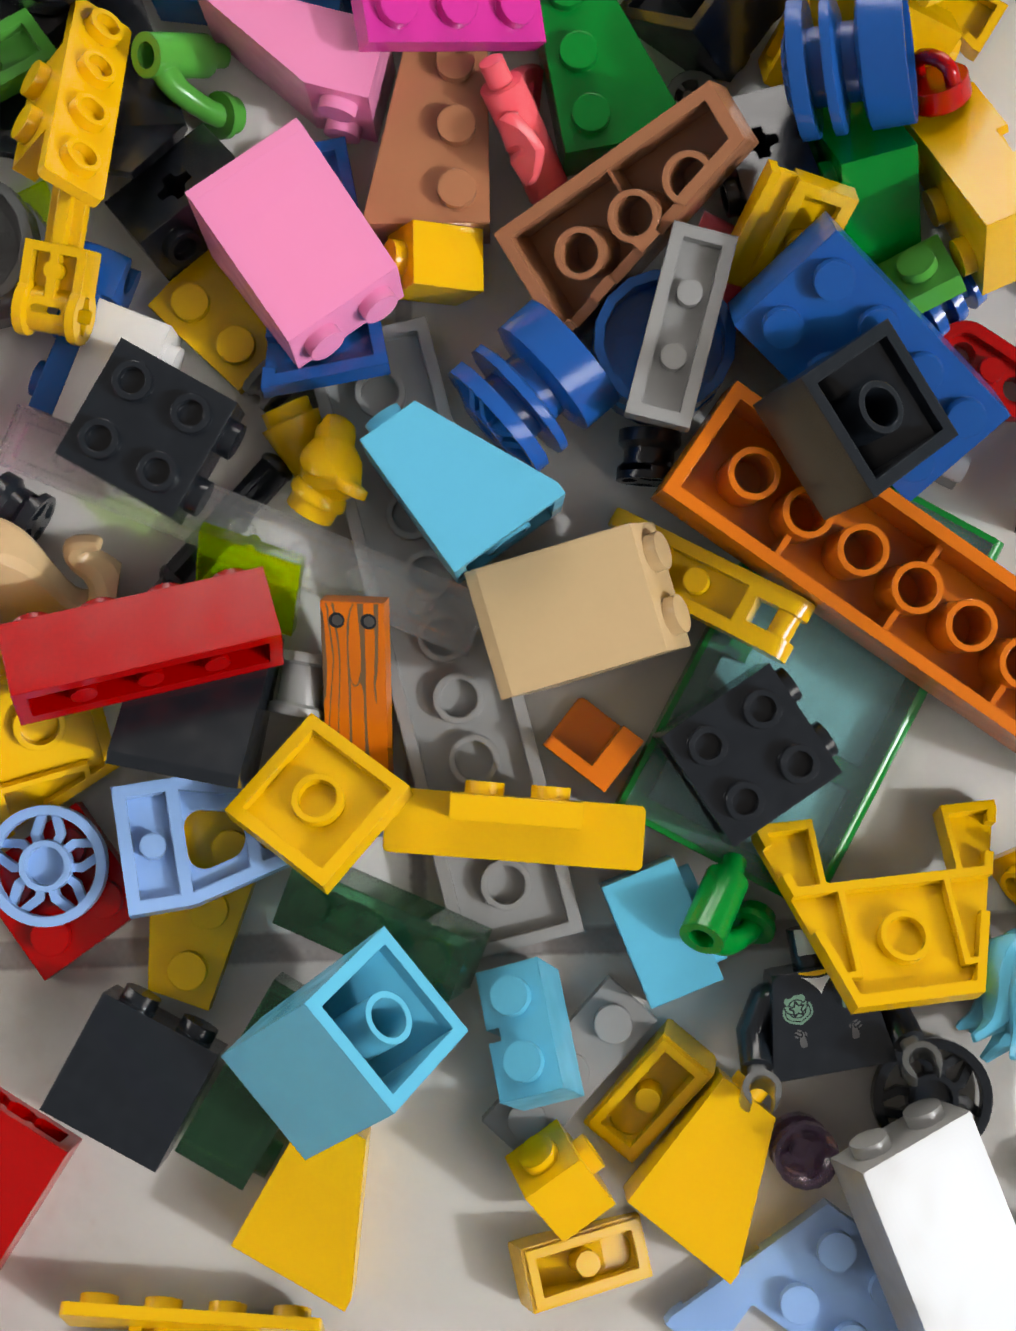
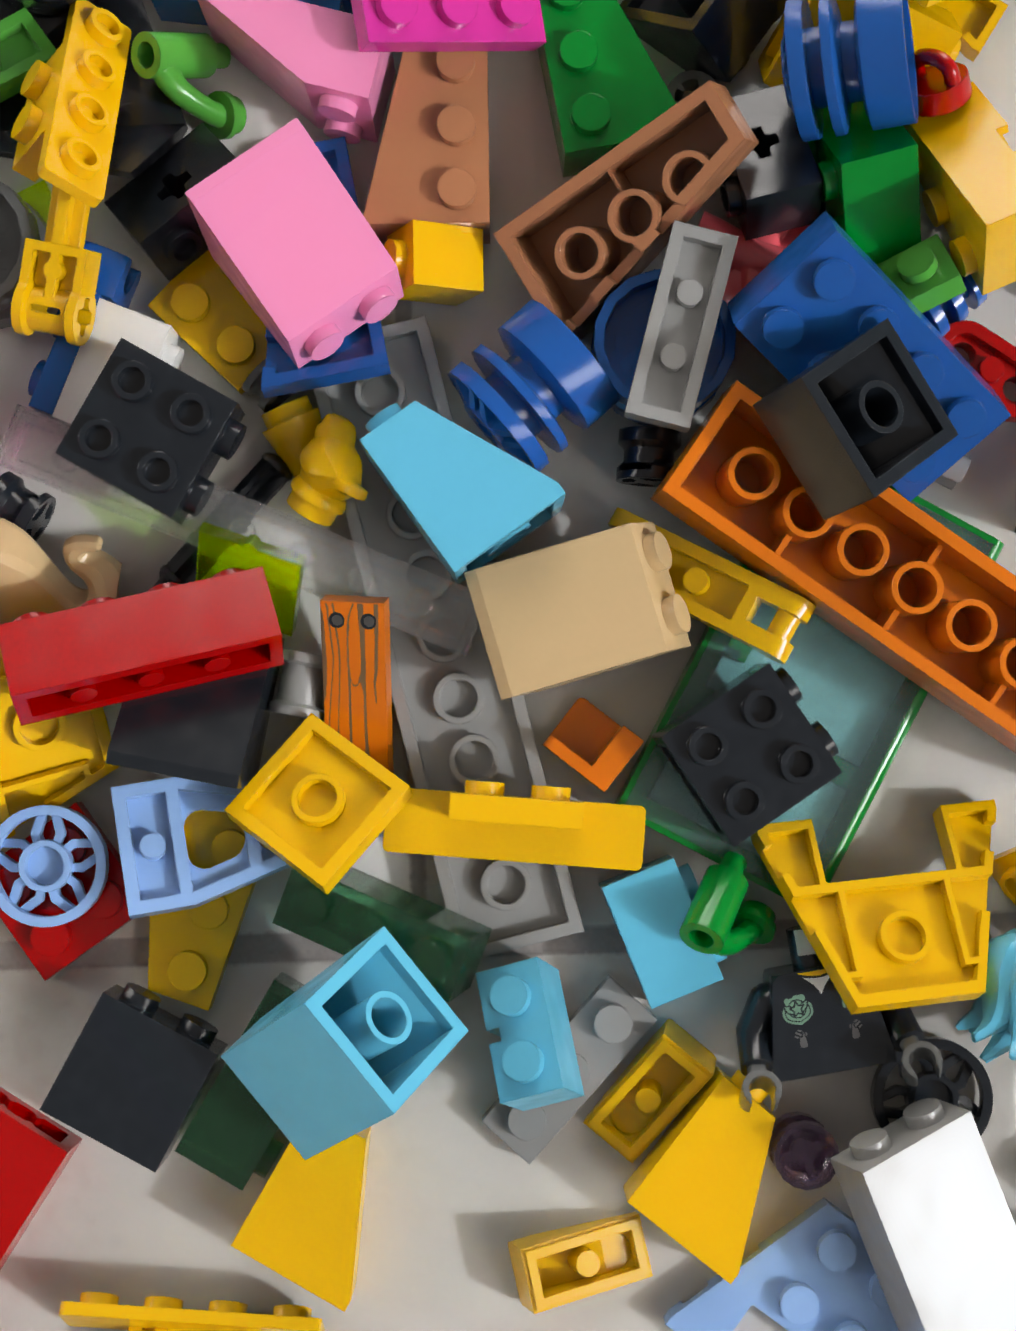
(515, 108): coral plant -> none
(561, 1179): yellow brick -> none
(779, 212): yellow plate -> none

